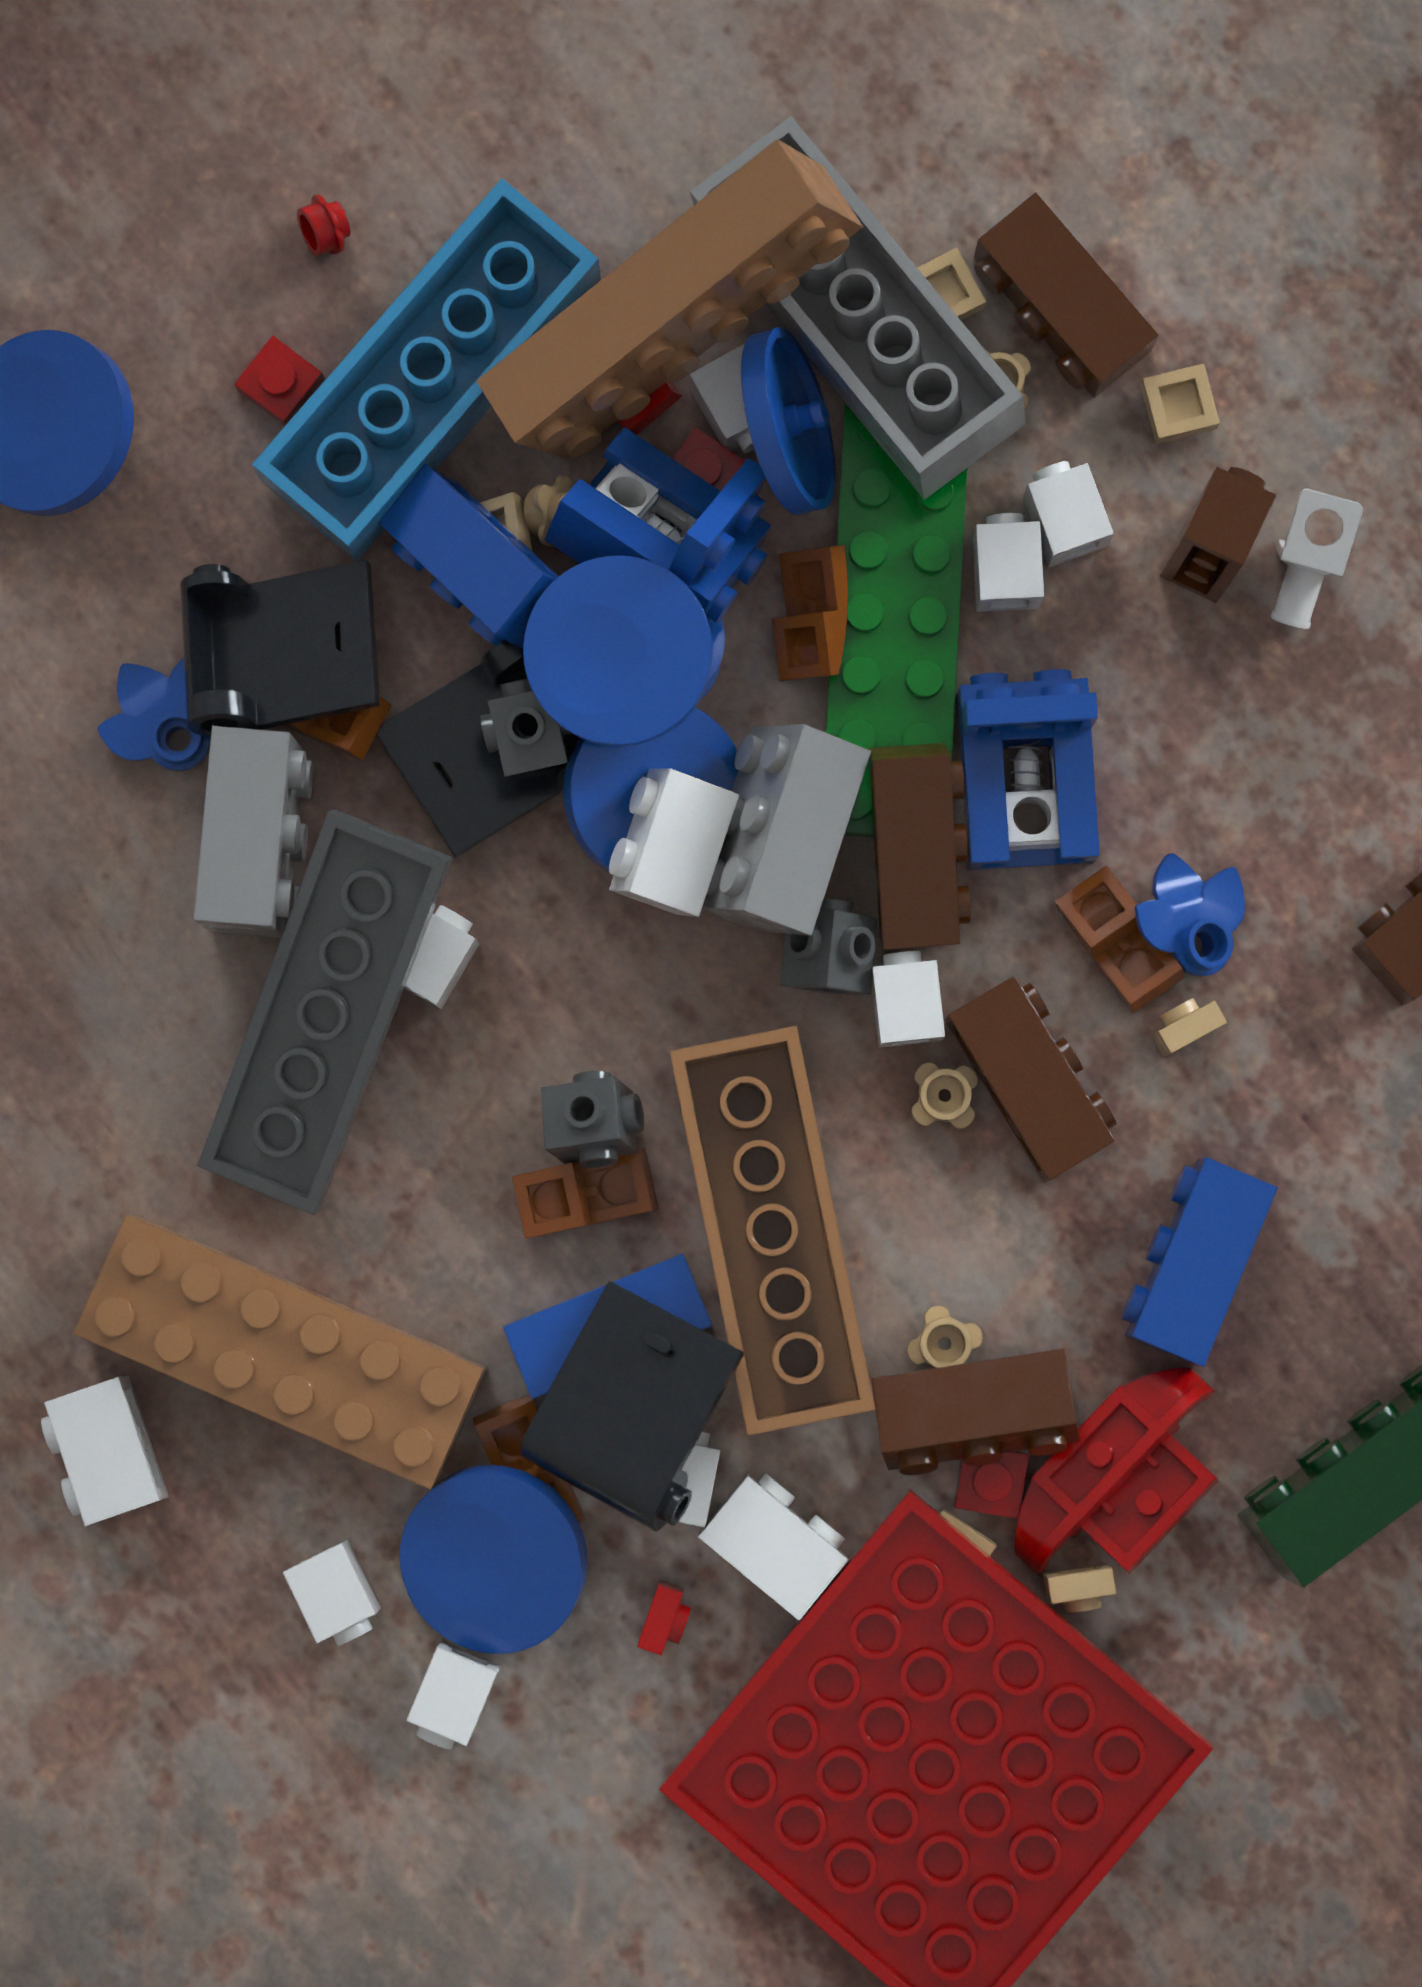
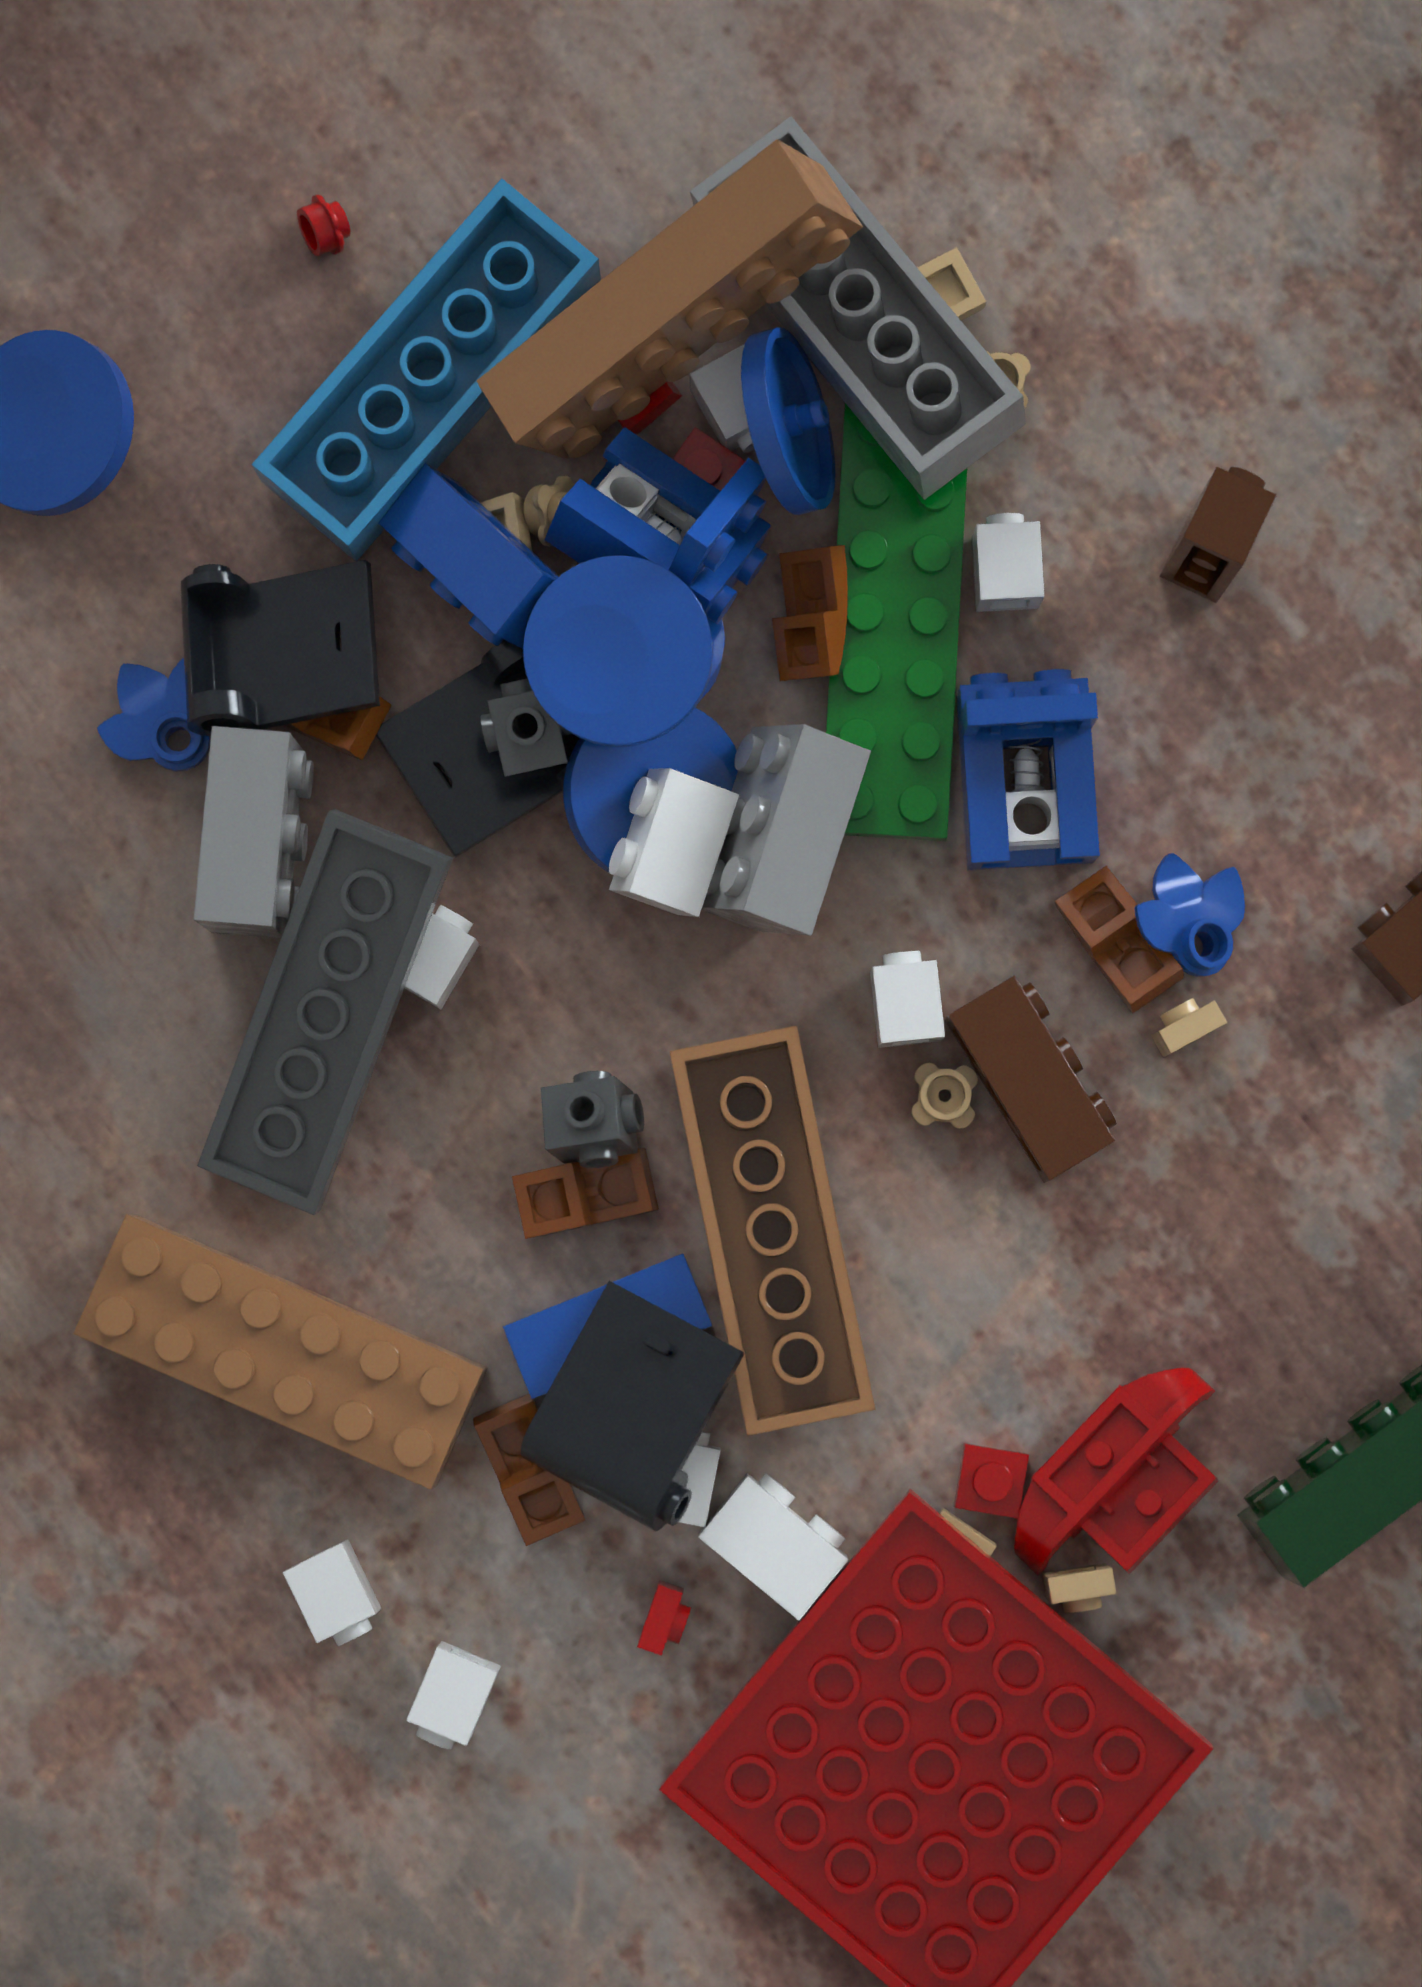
(103, 1450): white brick -> none
(279, 380): red plate -> none
(493, 1559): blue piece -> none
(836, 955): dark grey brick -> none
(918, 845): reddish brown brick -> none
(939, 1325): tan plate -> none
(975, 1411): reddish brown brick -> none
(1063, 296): reddish brown brick -> none
(1068, 512): white brick -> none
(1179, 403): tan plate -> none
(1198, 1260): blue brick -> none
(1310, 561): white bracket -> none

